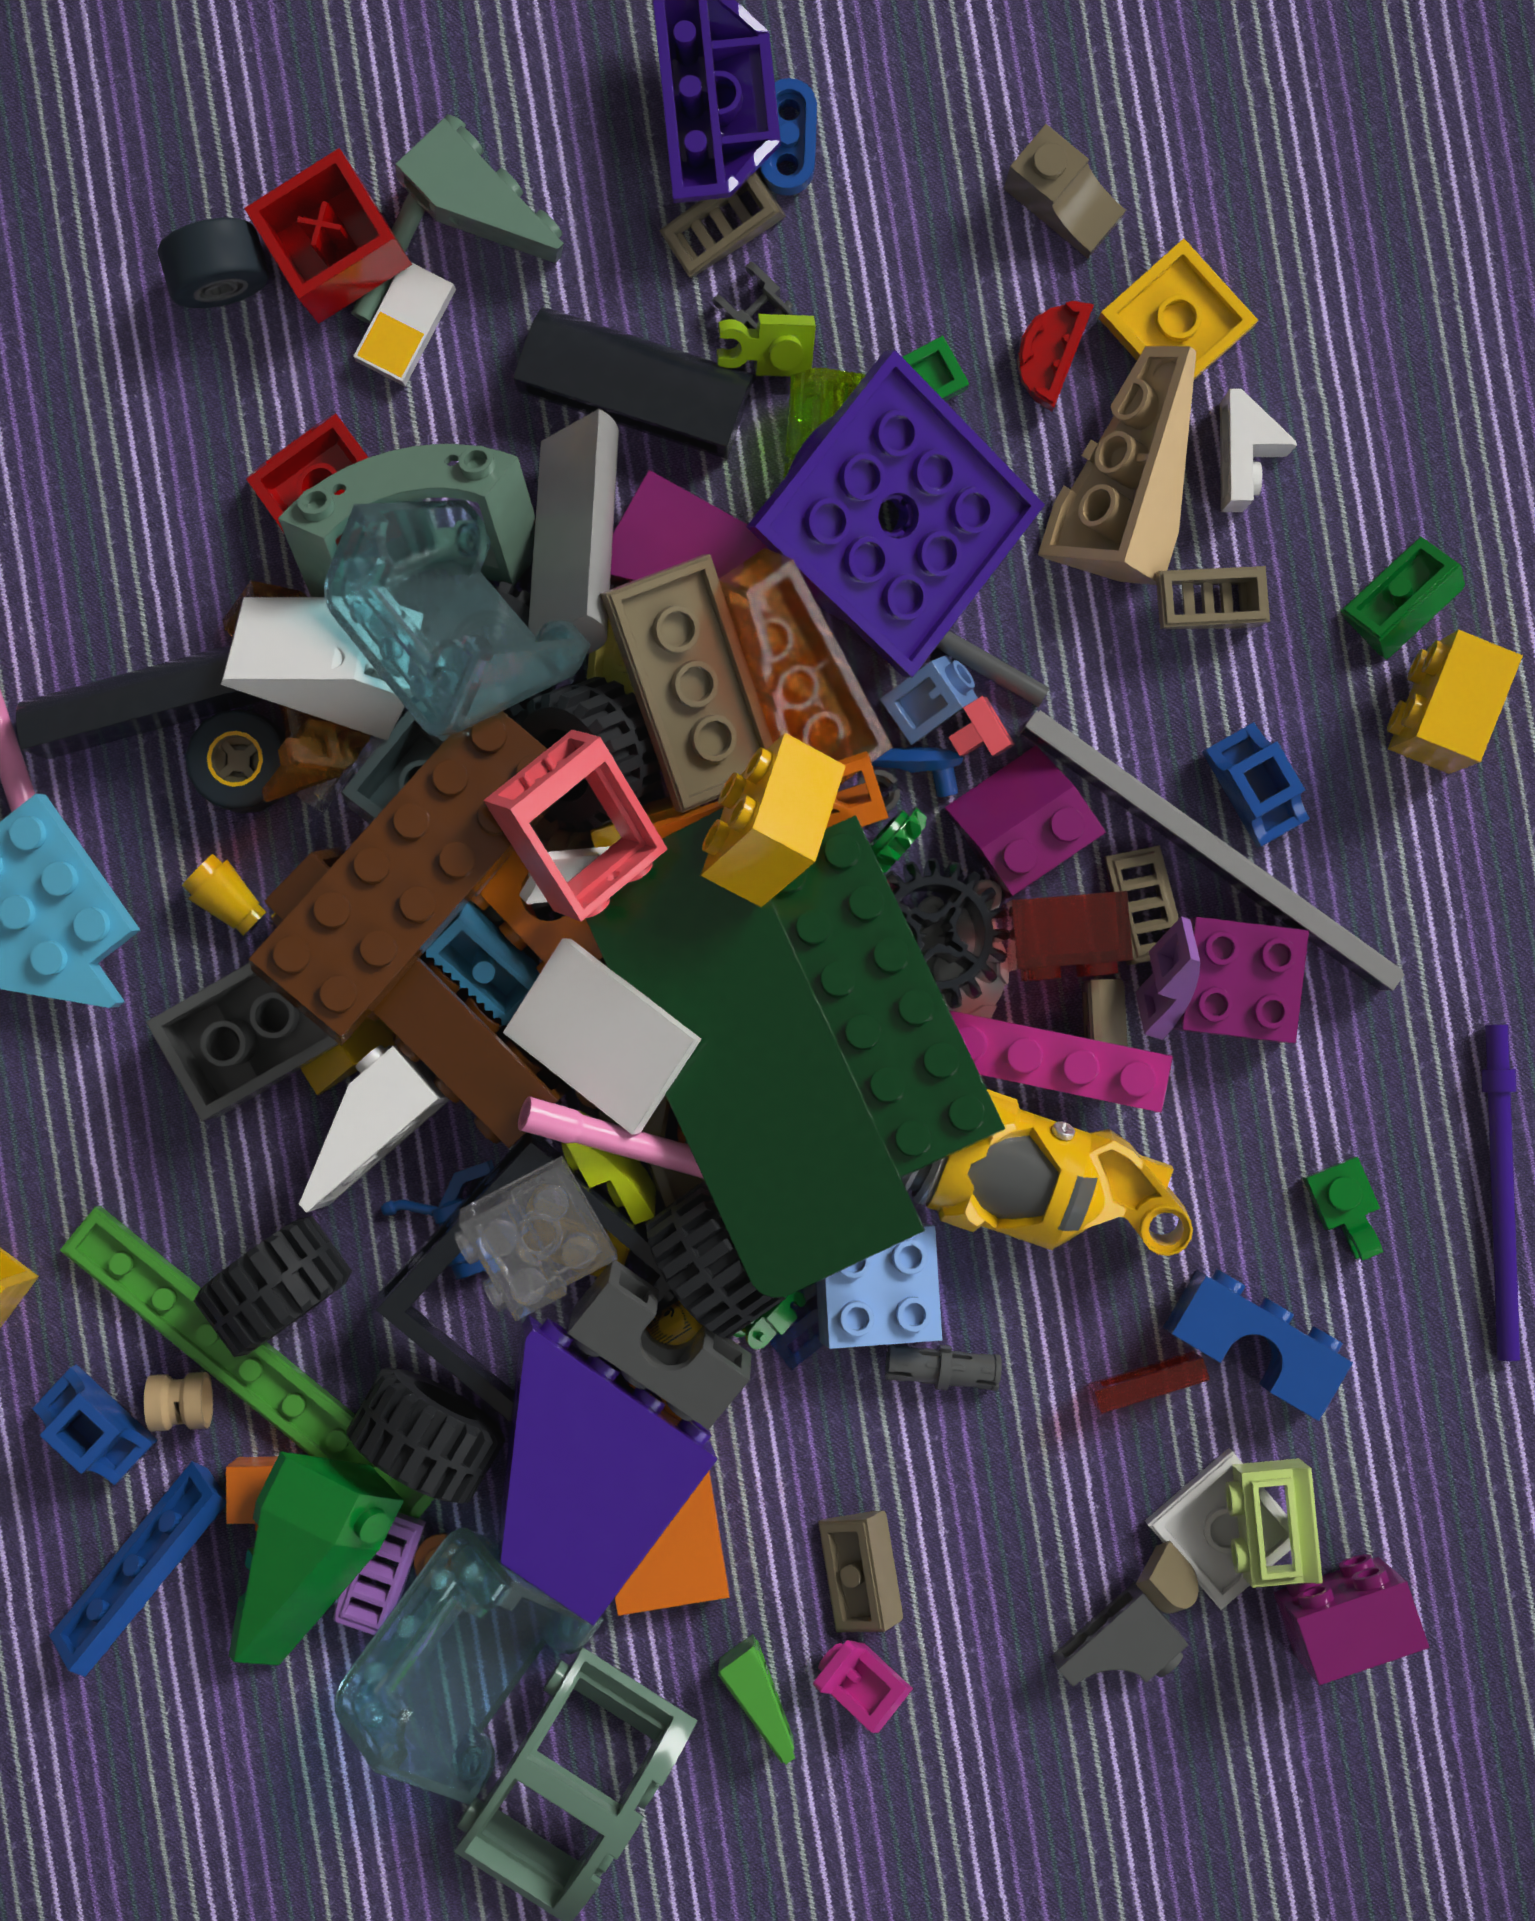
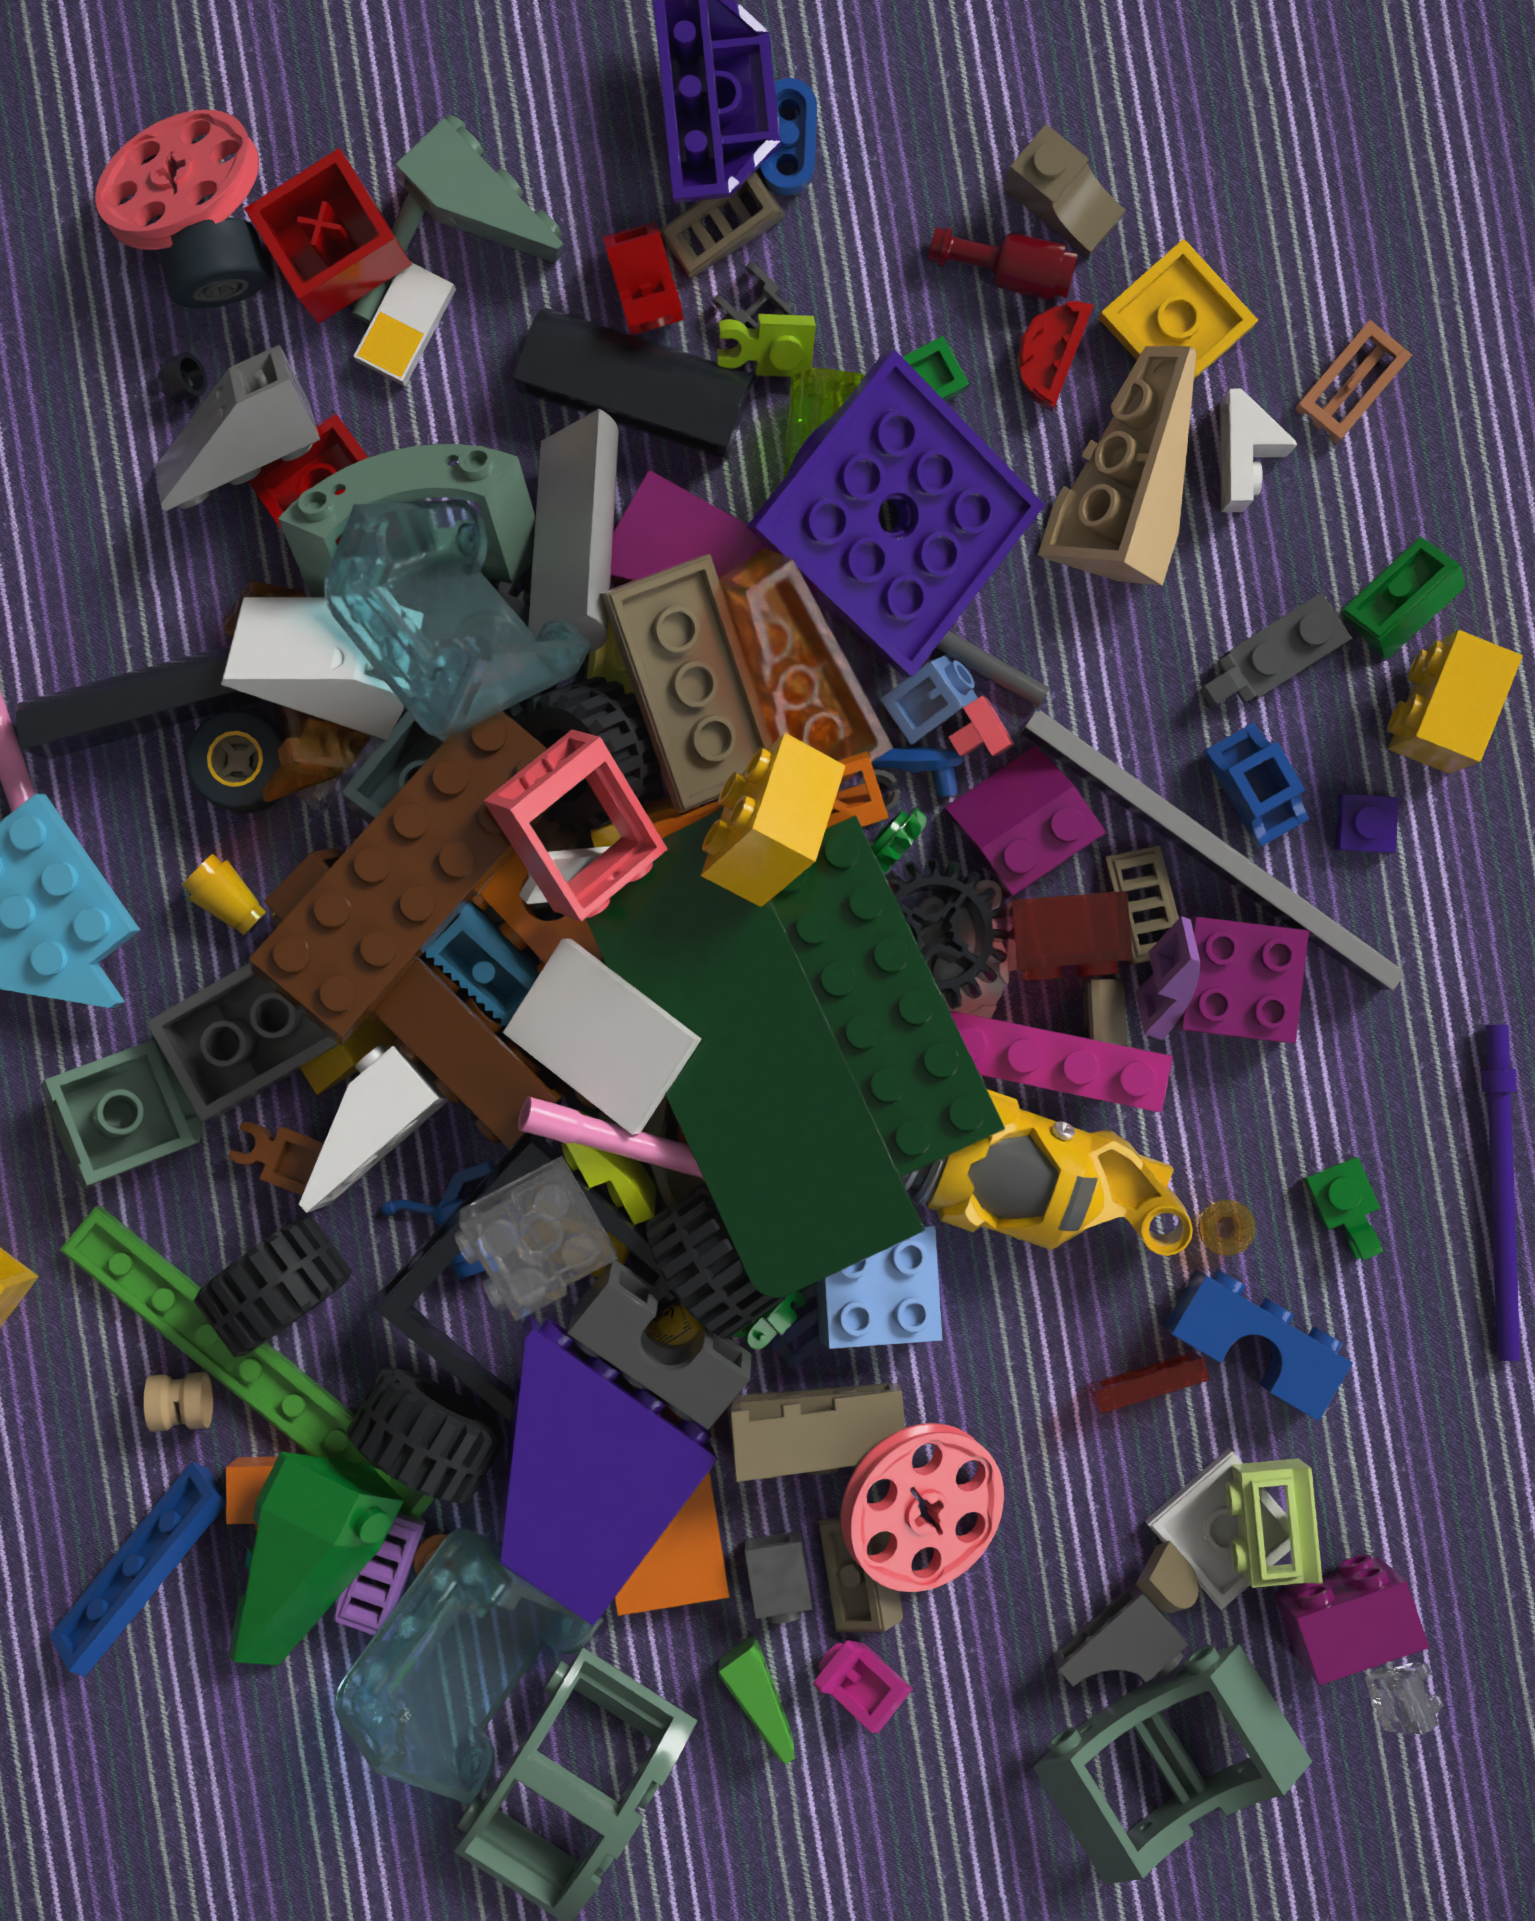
(91, 1427): blue brick -> none
(120, 1113): none -> sand green slope
(156, 181): none -> coral wedge
(193, 373): none -> black hinge
(242, 425): none -> light grey slope
(287, 1158): none -> dark orange plate
(643, 278): none -> red brick
(778, 1577): none -> flat silver brick
(812, 1428): none -> dark tan wedge
(900, 1512): none -> coral wedge
(943, 1367): dark grey pin -> none
(1018, 263): none -> dark red piece
(1242, 1235): none -> clear yellow plate
(1252, 598): dark tan slope -> none
(1268, 1773): none -> sand green window
(1278, 652): none -> dark grey hinge
(1322, 417): none -> nougat tile
(1367, 823): none -> dark purple plate
(1403, 1700): none -> clear tile

